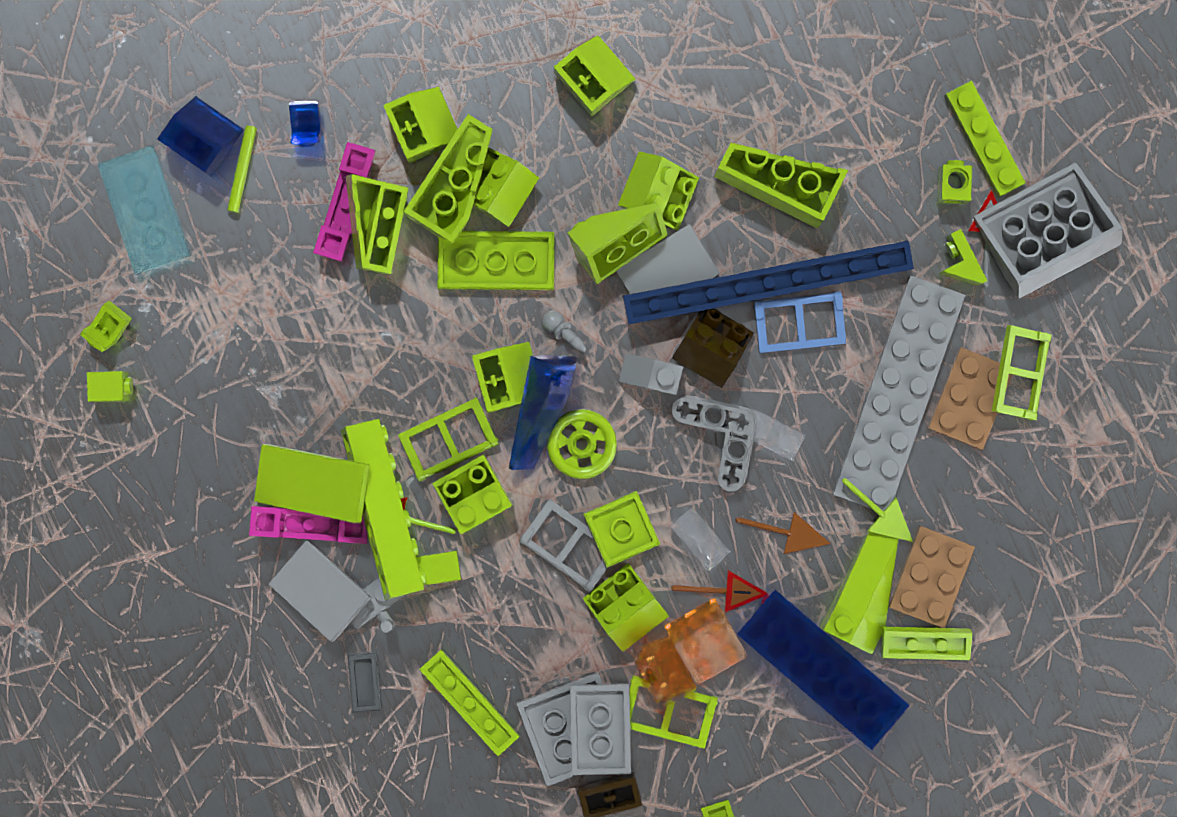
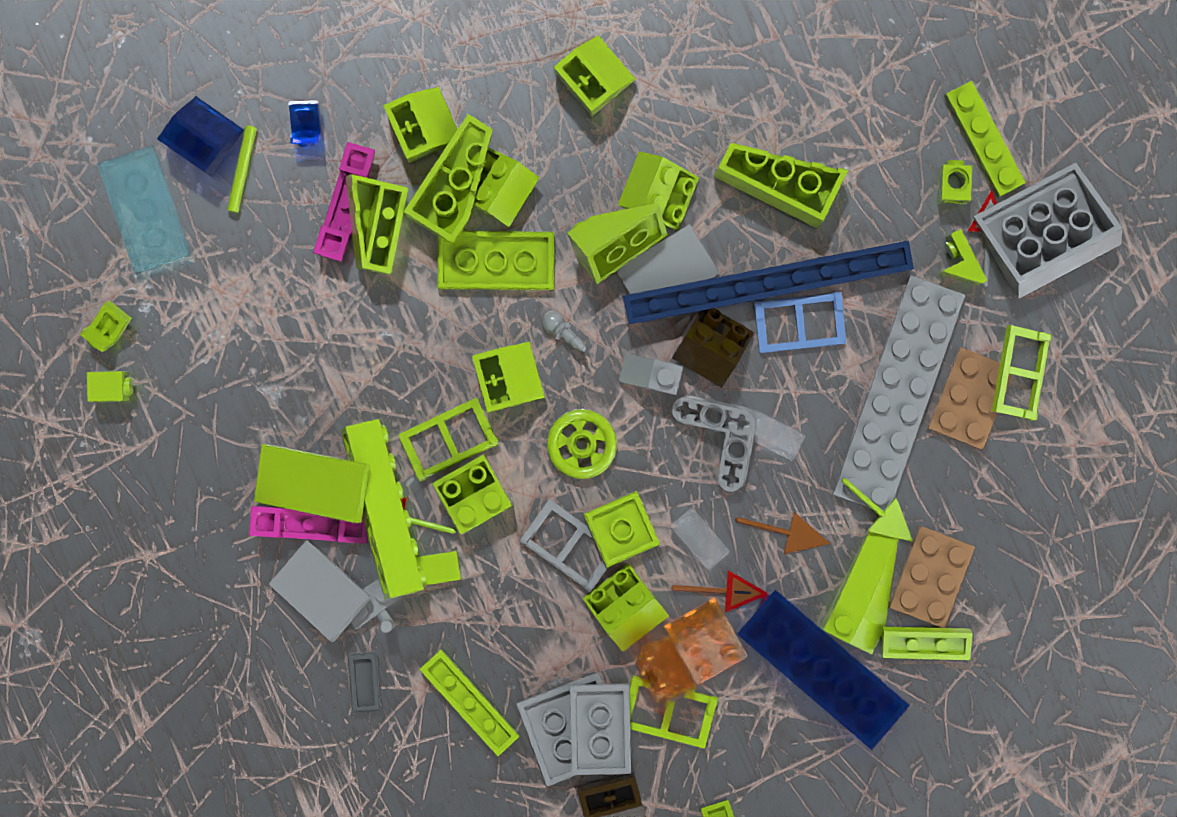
(543, 399): clear blue wedge -> none

